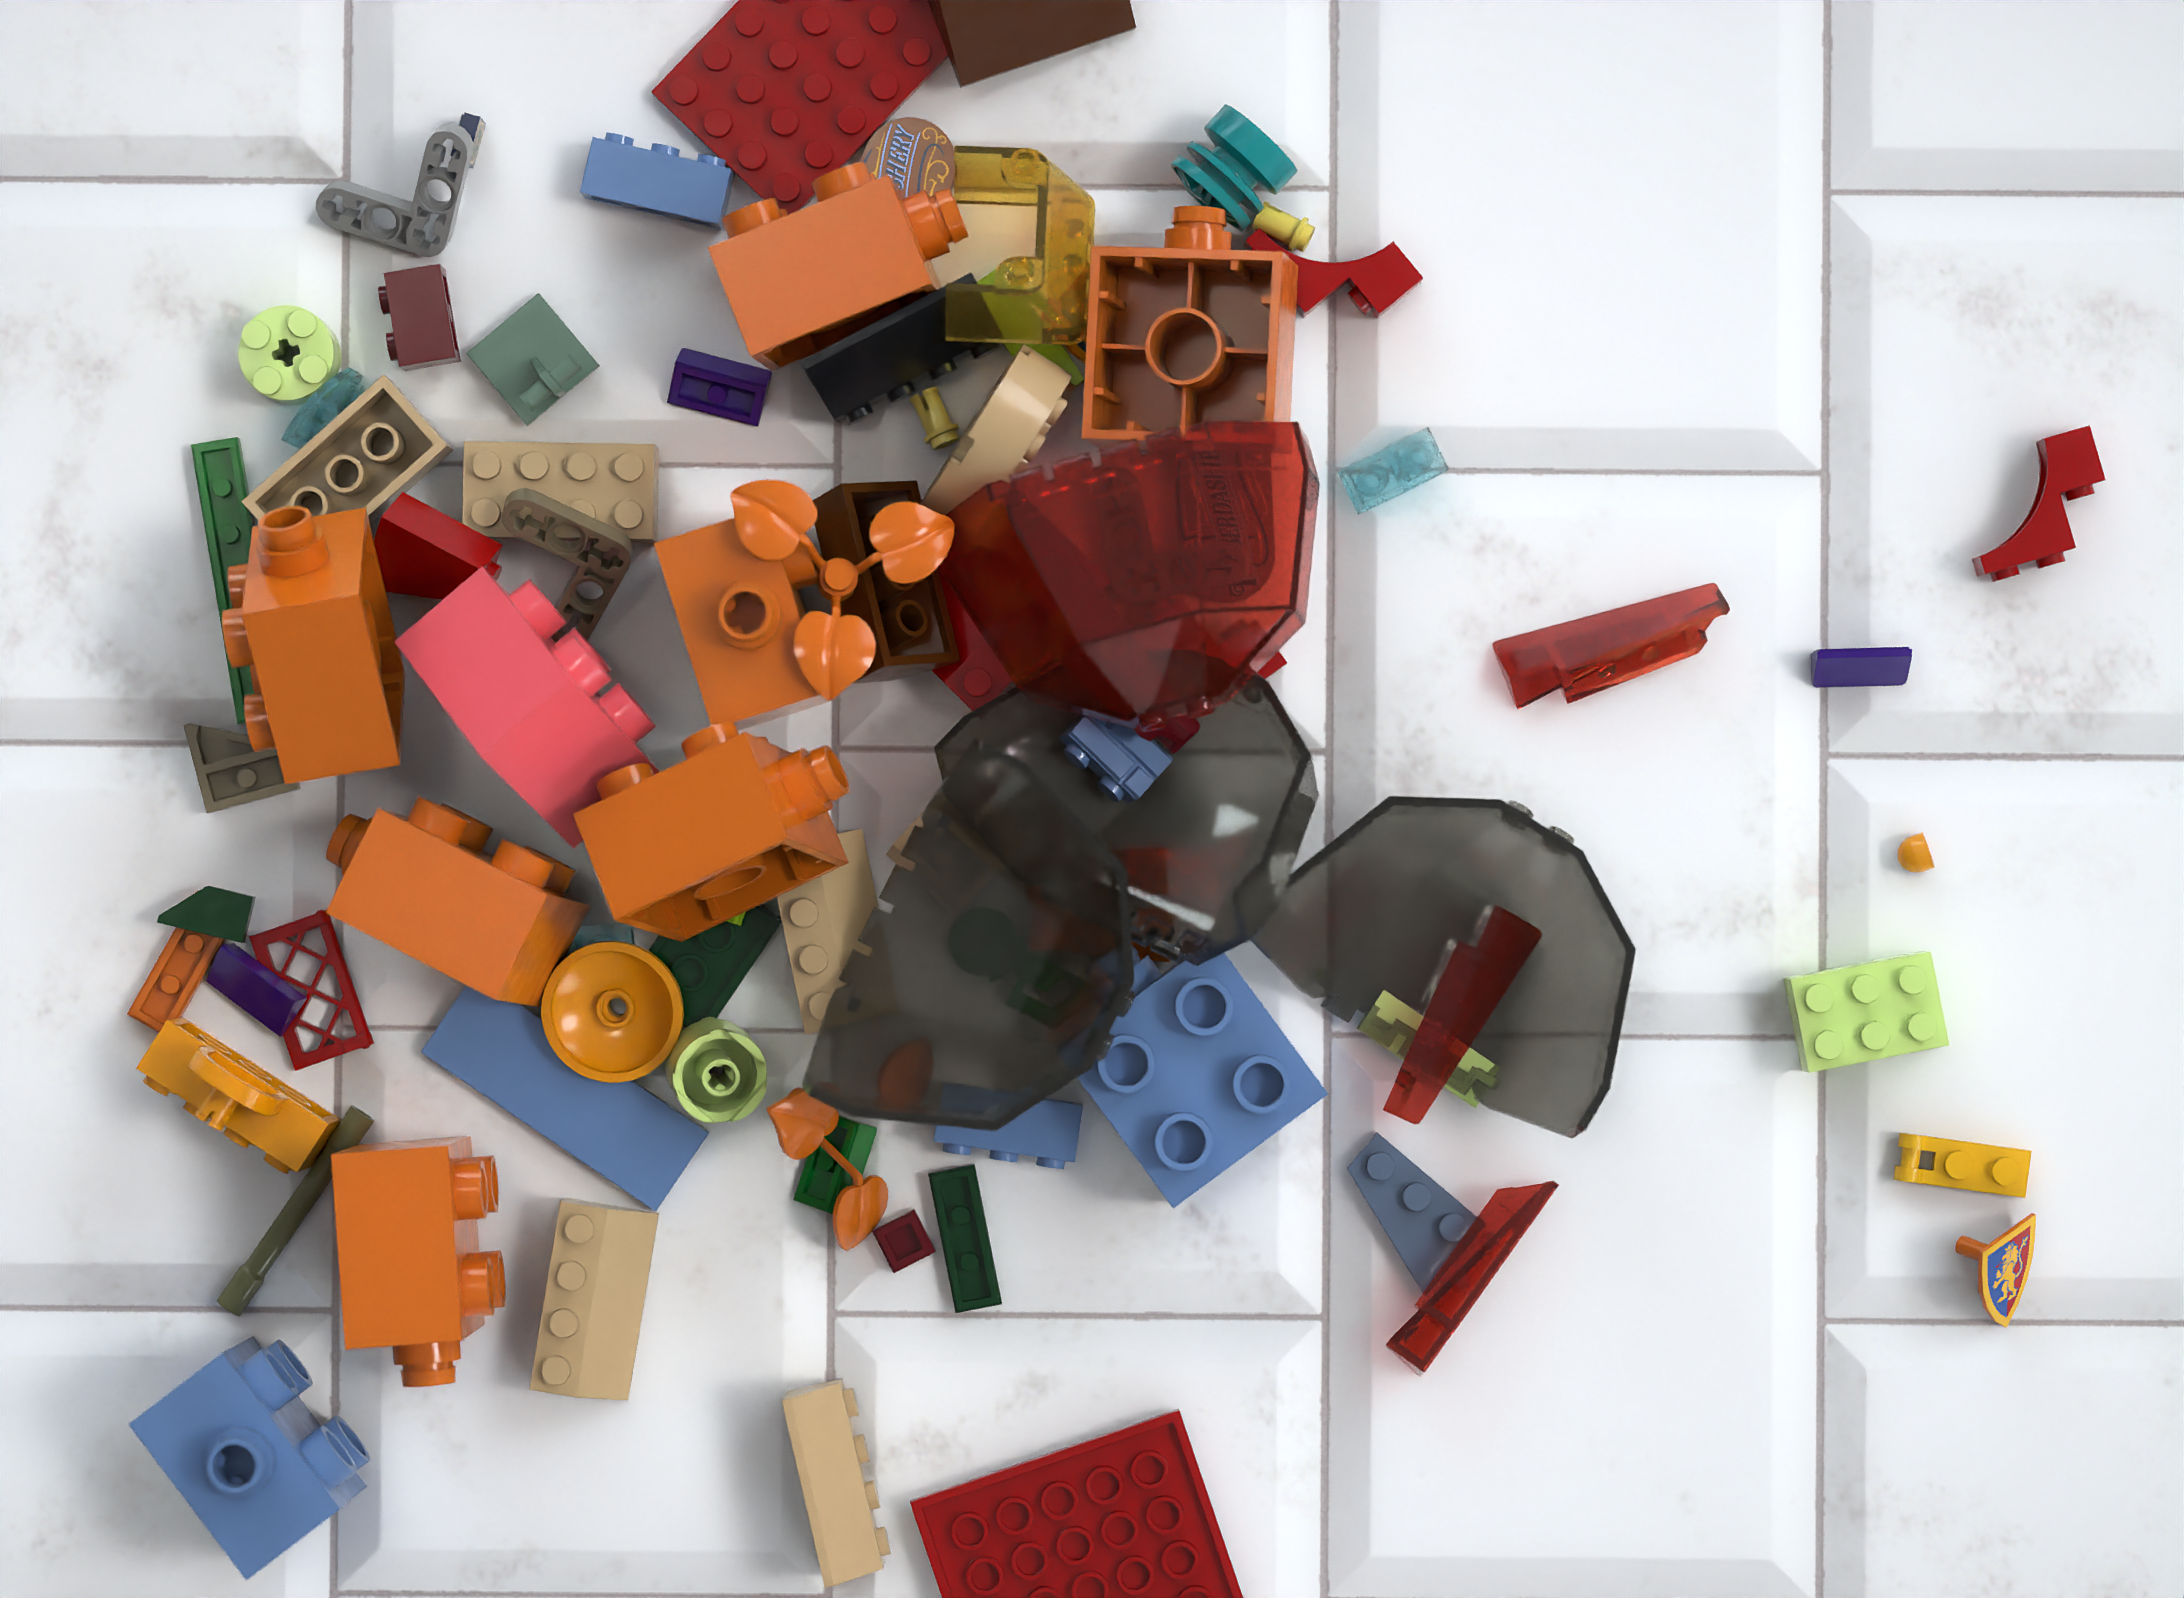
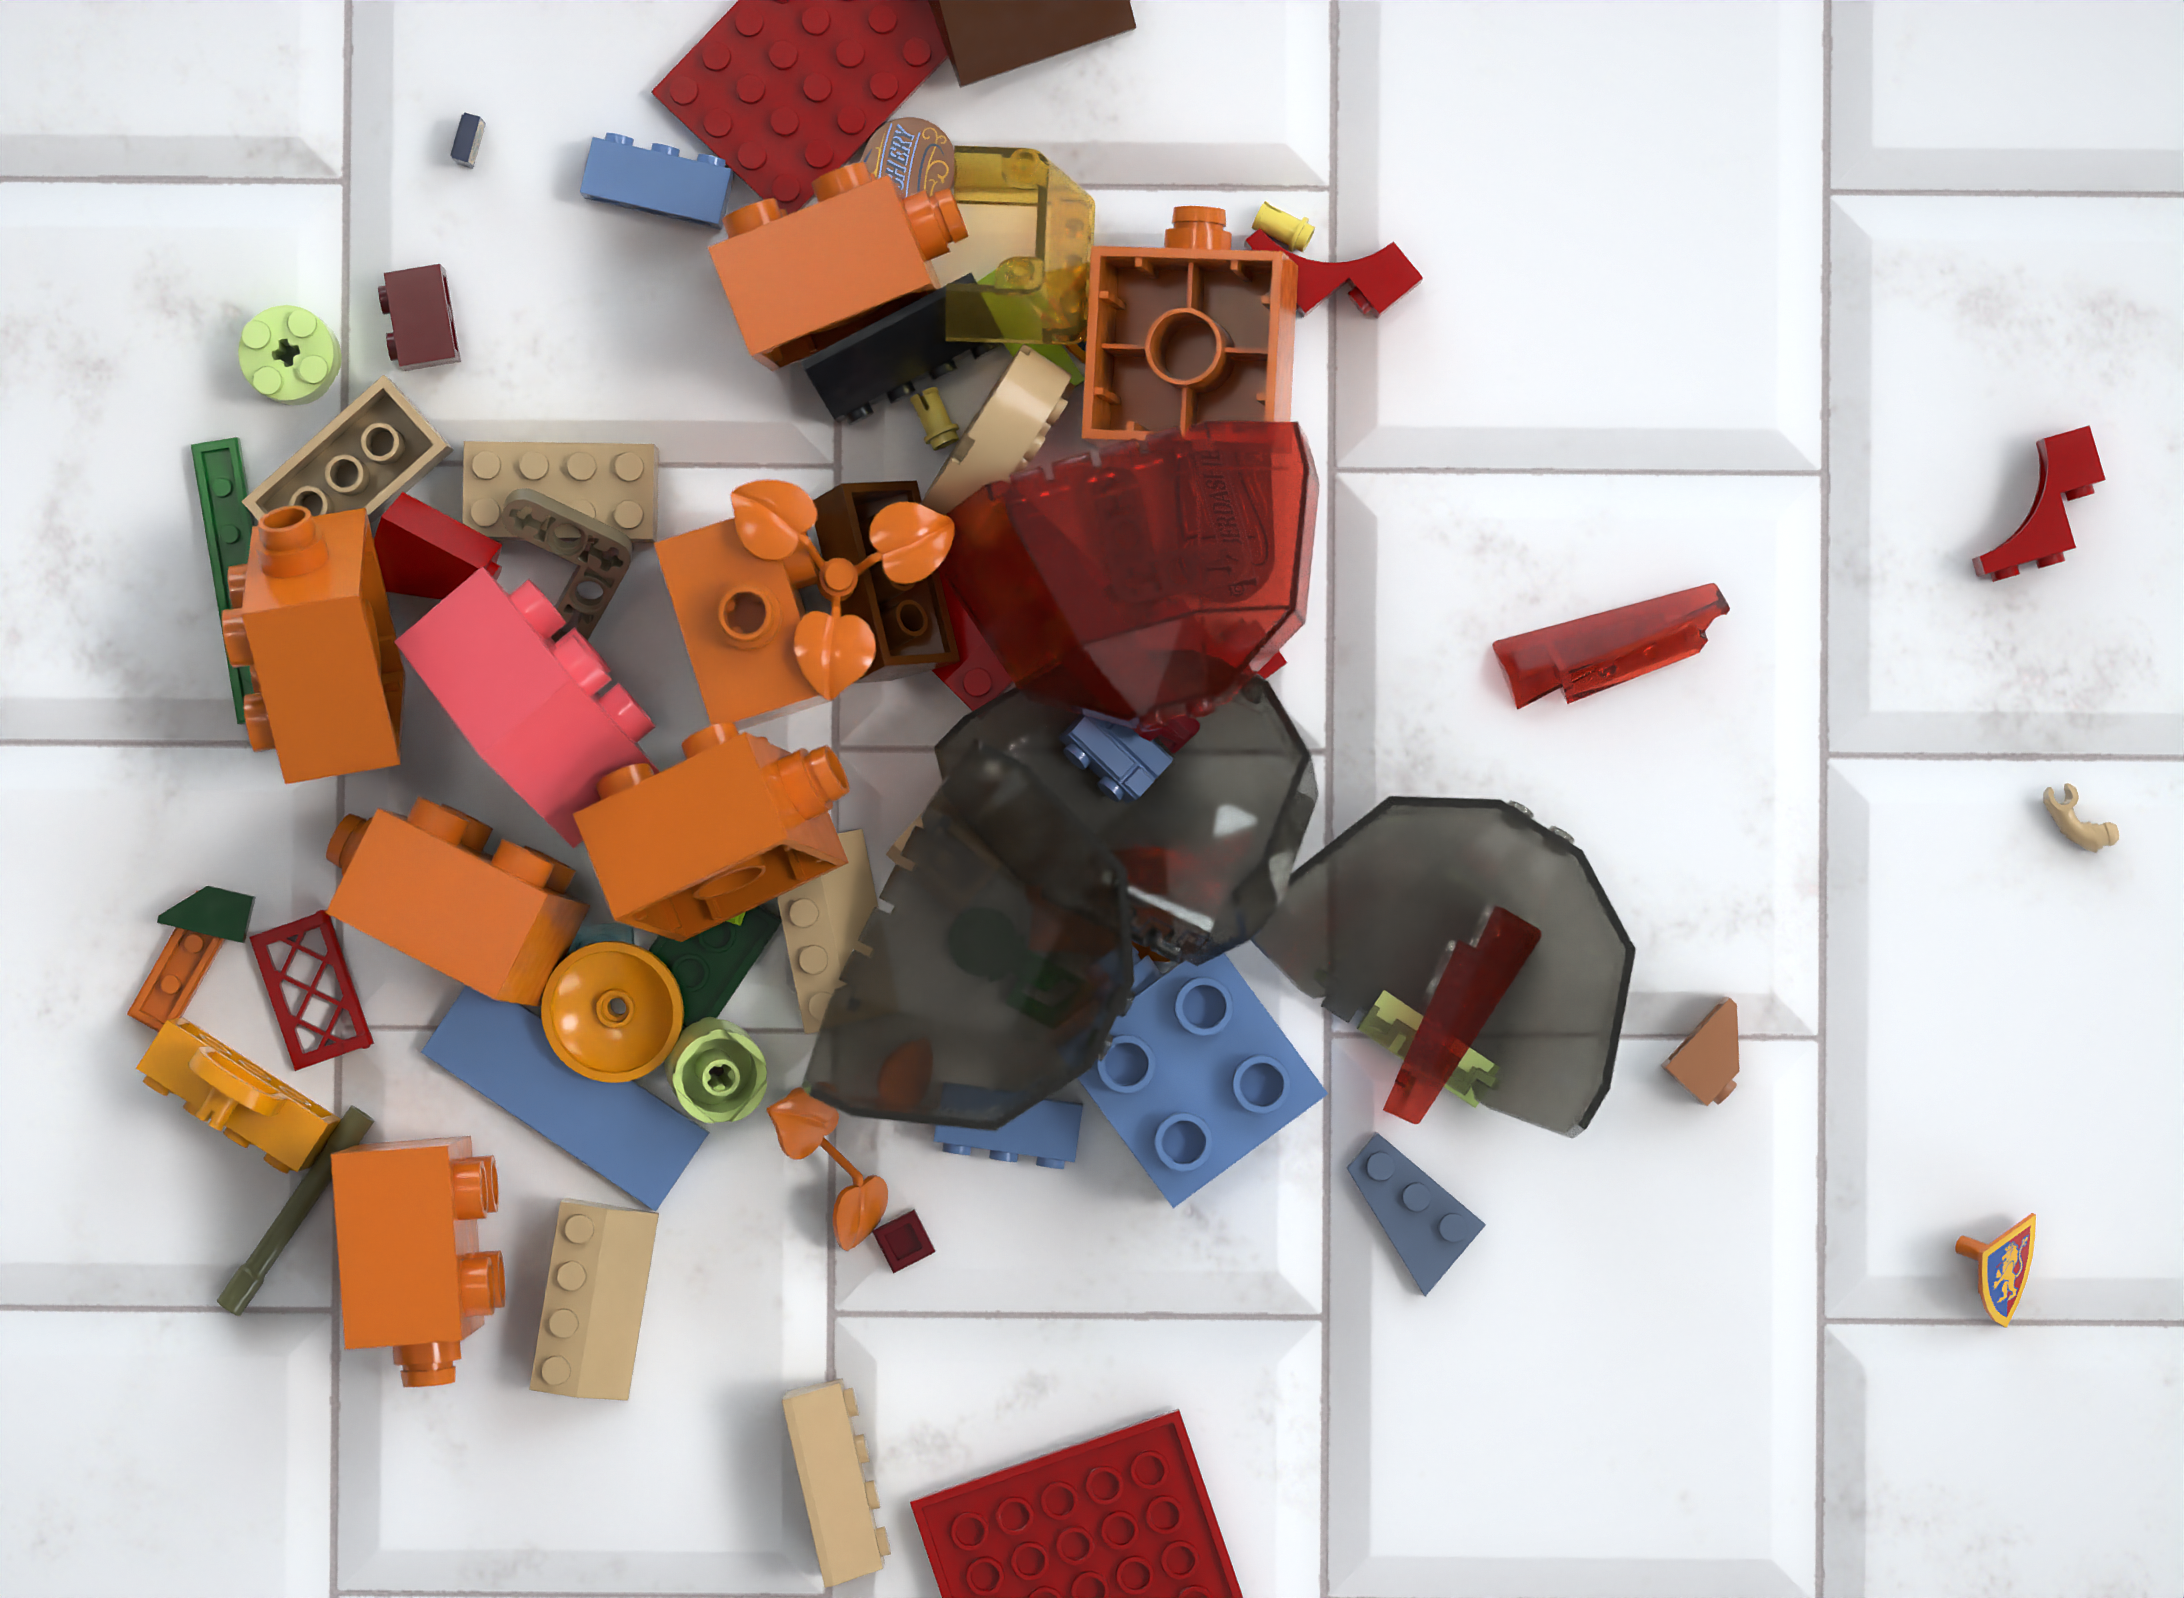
(231, 770): dark tan wing -> none
(253, 1452): medium blue brick -> none
(255, 988): dark purple slope -> none
(332, 396): clear light blue slope -> none
(409, 215): light grey beam -> none
(533, 359): sand green plate -> none
(719, 386): dark purple slope -> none
(823, 1176): green slope -> none
(965, 1238): dark green tile -> none
(1234, 167): teal wheel -> none
(1393, 470): clear light blue slope -> none
(1467, 1273): clear red wedge -> none
(1709, 1056): none -> nougat slope
(1860, 667): dark purple slope -> none
(1866, 1011): yellowish green brick -> none
(1915, 854): light orange hinge -> none
(1964, 1165): yellow plate -> none
(2087, 835): none -> tan piece

